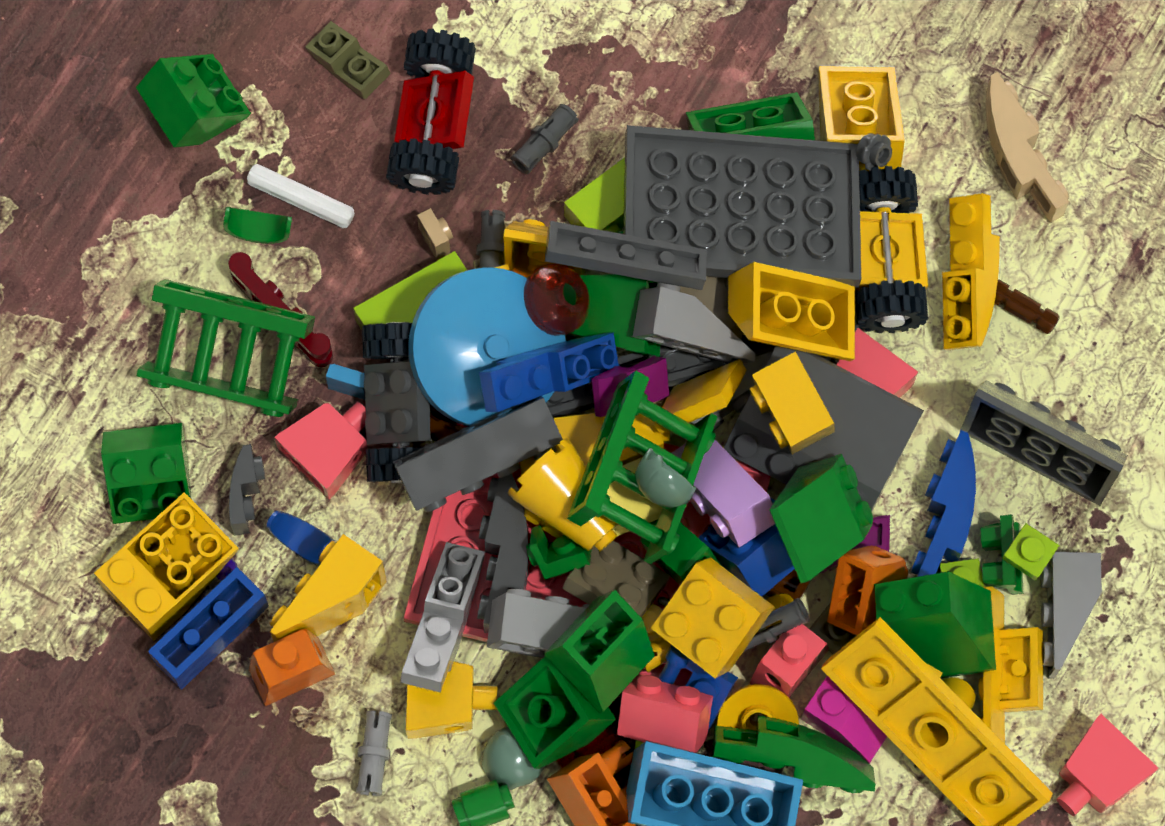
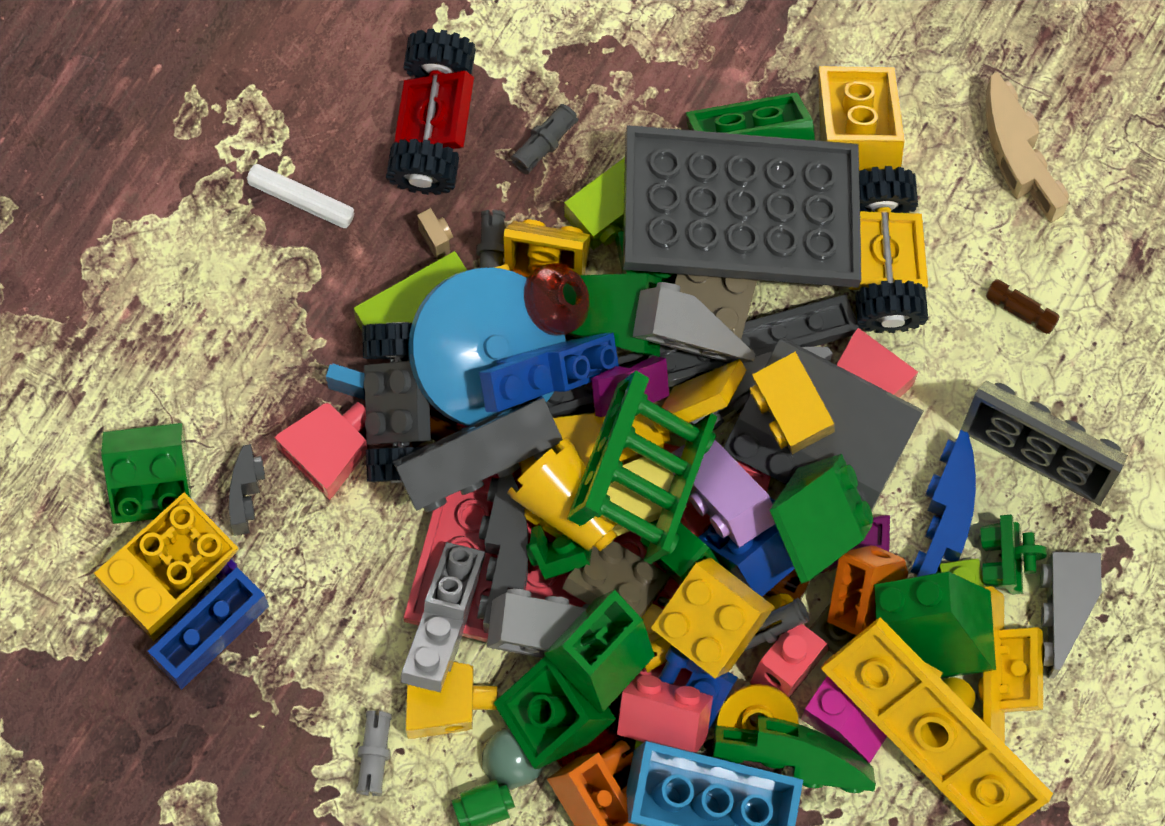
(192, 98): green slope -> none
(251, 318): green fence -> none
(257, 226): green helmet -> none
(289, 666): orange torso -> none
(299, 536): blue helmet -> none
(315, 346): dark red plate -> none
(334, 593): yellow slope -> none
(347, 60): olive slope -> none
(626, 255): dark grey plate -> none
(661, 482): sand green hair -> none
(793, 310): yellow slope -> none
(874, 150): dark grey plate -> none
(973, 277): yellow slope -> none
(1030, 551): lime plate -> none
(1103, 769): coral torso -> none

